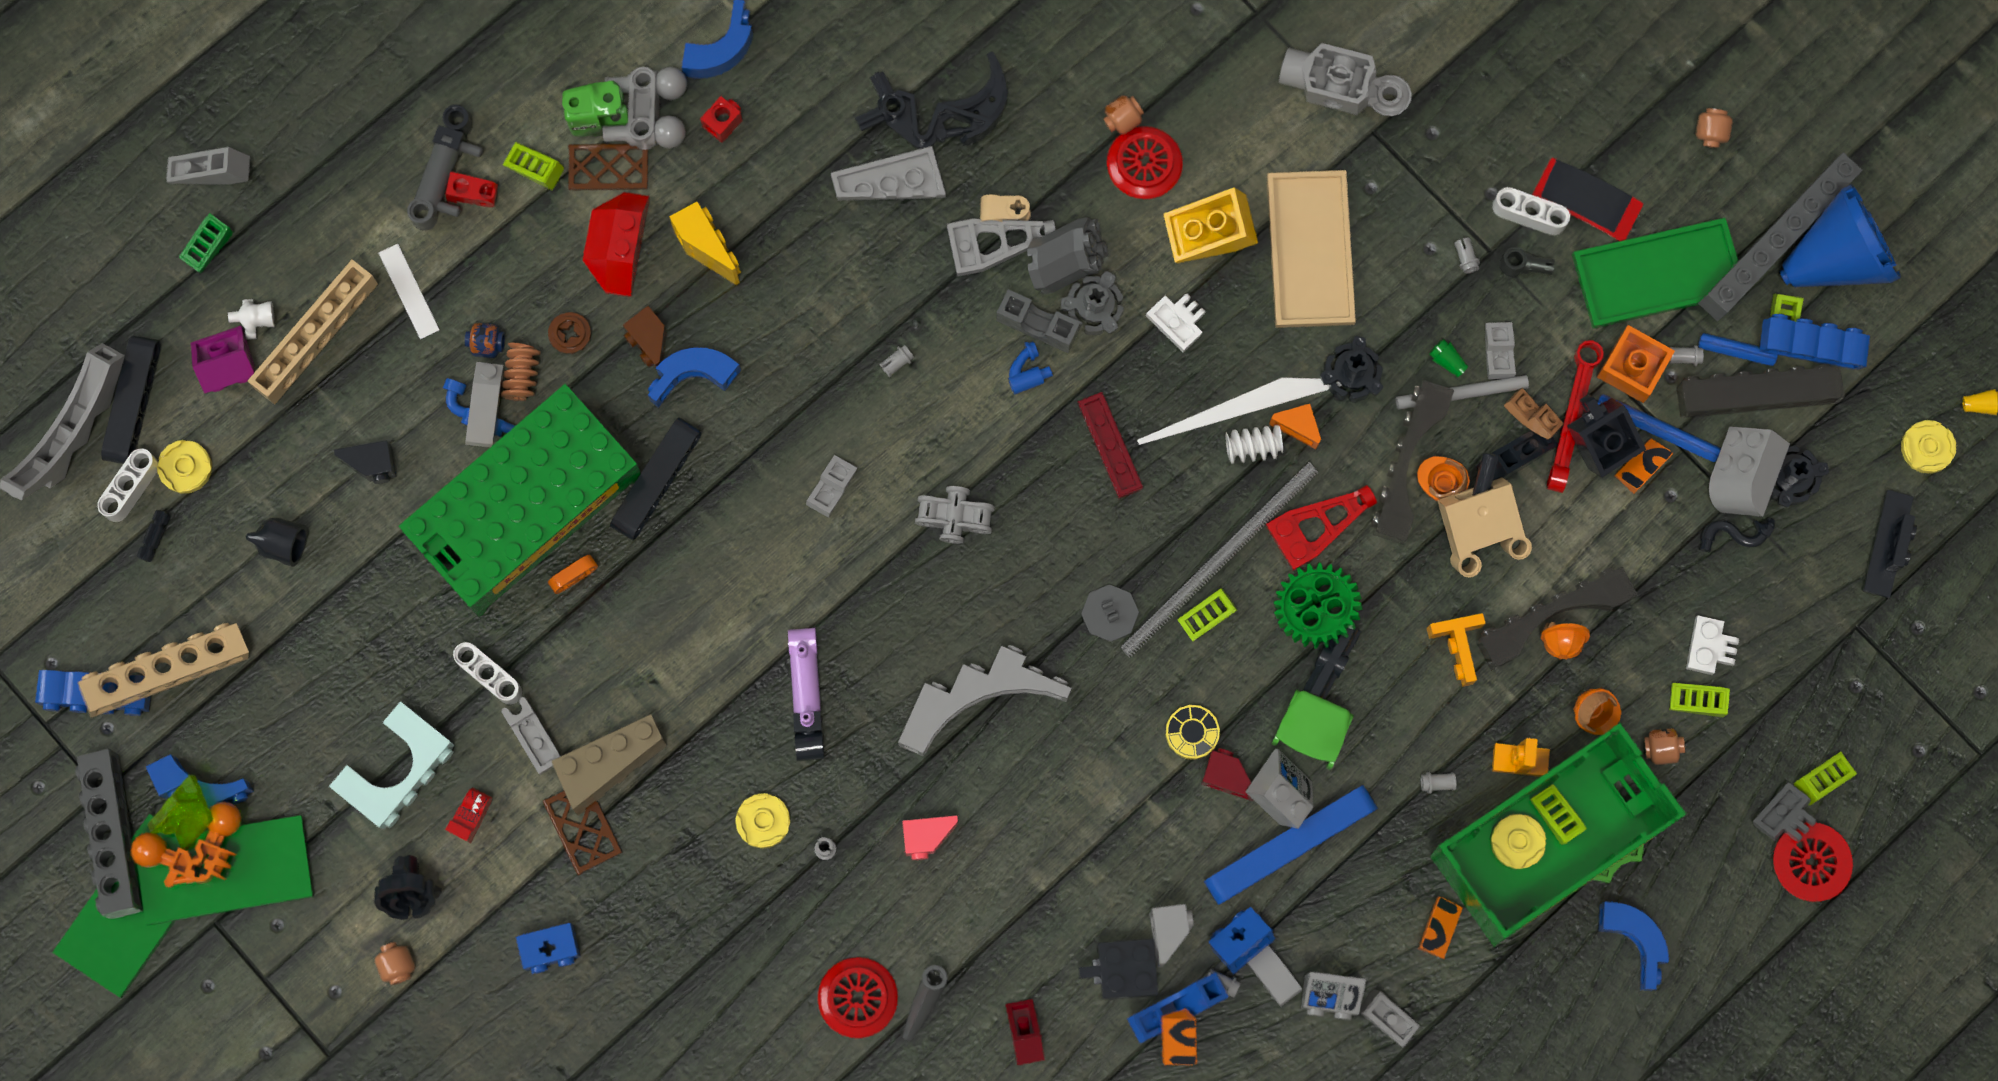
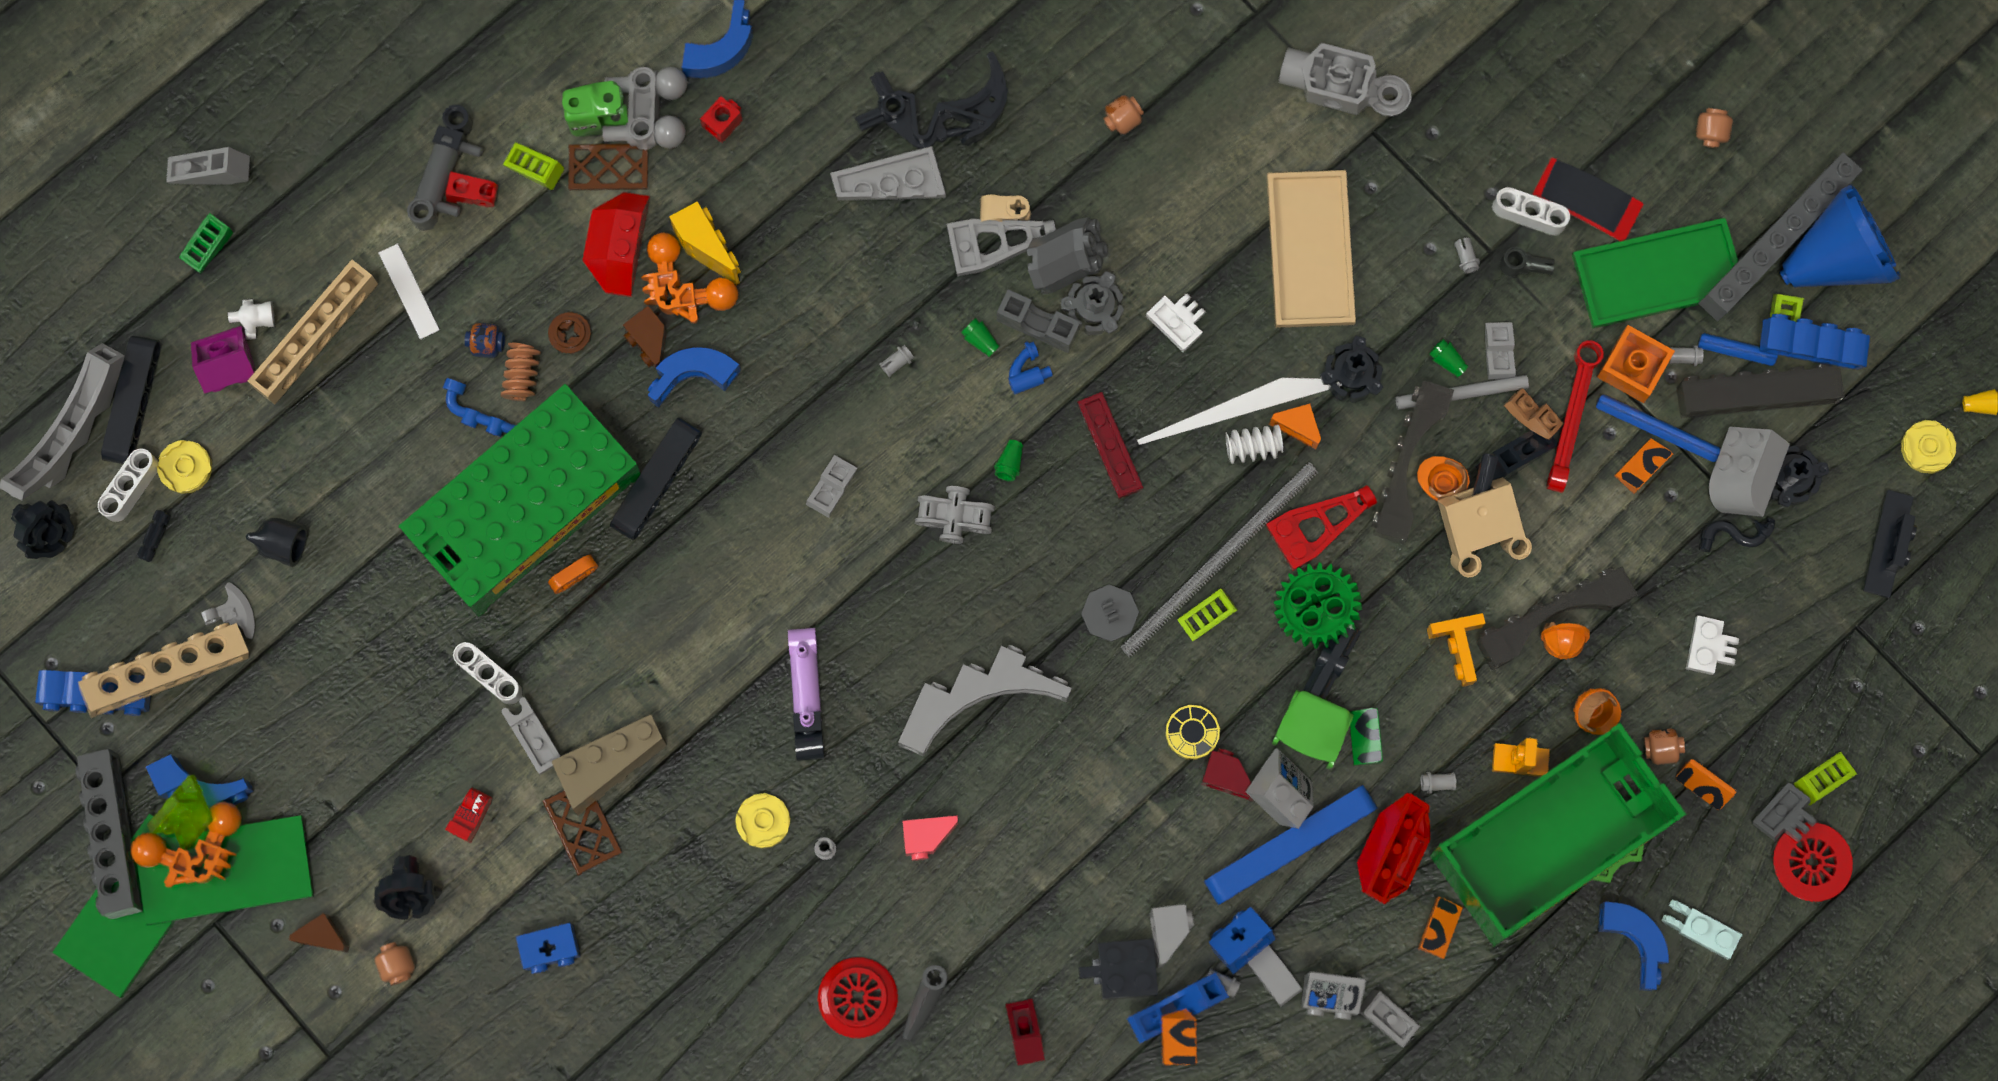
(39, 525): none -> black piece
(233, 611): none -> light grey piece
(320, 933): none -> reddish brown slope
(370, 460): black slope -> none
(384, 804): light aqua arch -> none
(484, 404): light grey slope -> none
(664, 250): none -> orange piece
(980, 337): none -> green cone
(1009, 462): none -> green cone
(1129, 184): red piece -> none
(1211, 226): yellow slope -> none
(1366, 737): none -> slope
(1394, 848): none -> red wedge
(1518, 841): light yellow tile -> none
(1556, 828): lime slope -> none
(1605, 435): black hinge -> none
(1700, 690): lime slope -> none
(1704, 930): none -> light aqua hinge
(1705, 784): none -> orange slope

